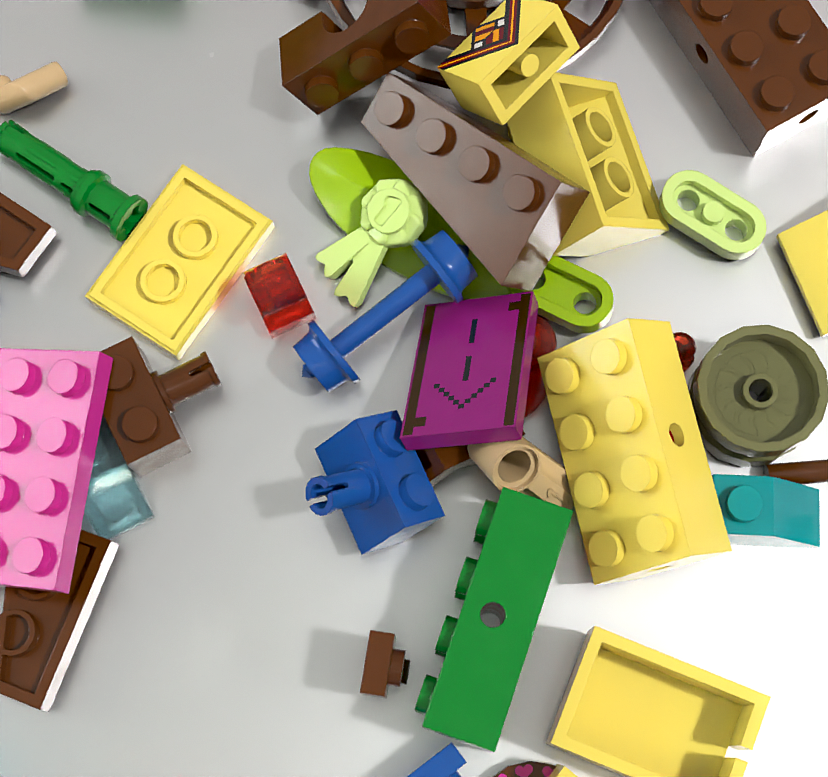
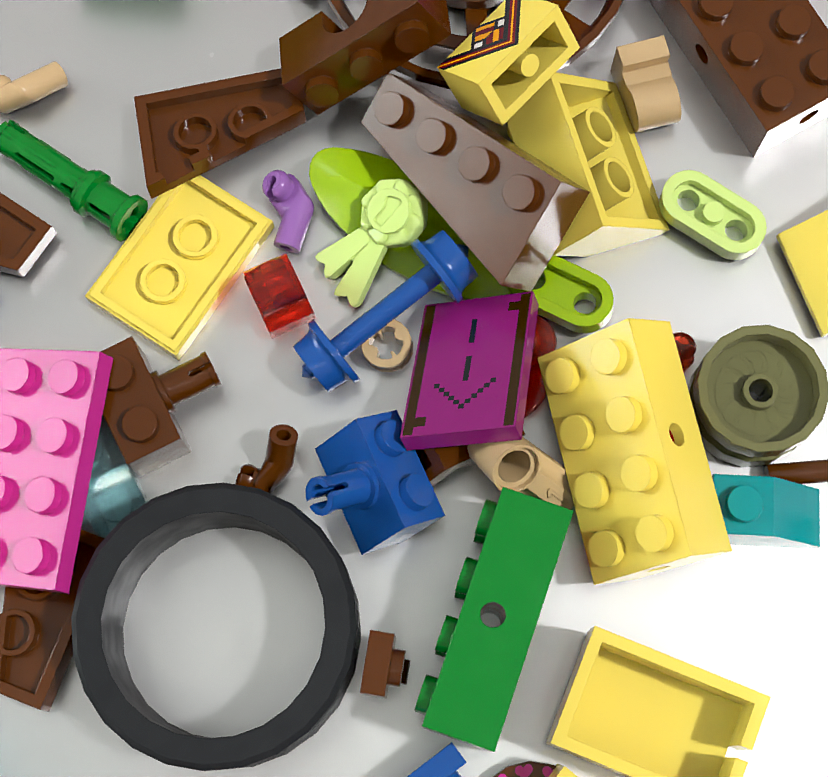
(113, 577): none -> black tyre
(209, 124): none -> reddish brown wing
(277, 462): none -> reddish brown arm
(292, 205): none -> medium lavender arm
(397, 361): none -> tan bush
(646, 83): none -> tan leg

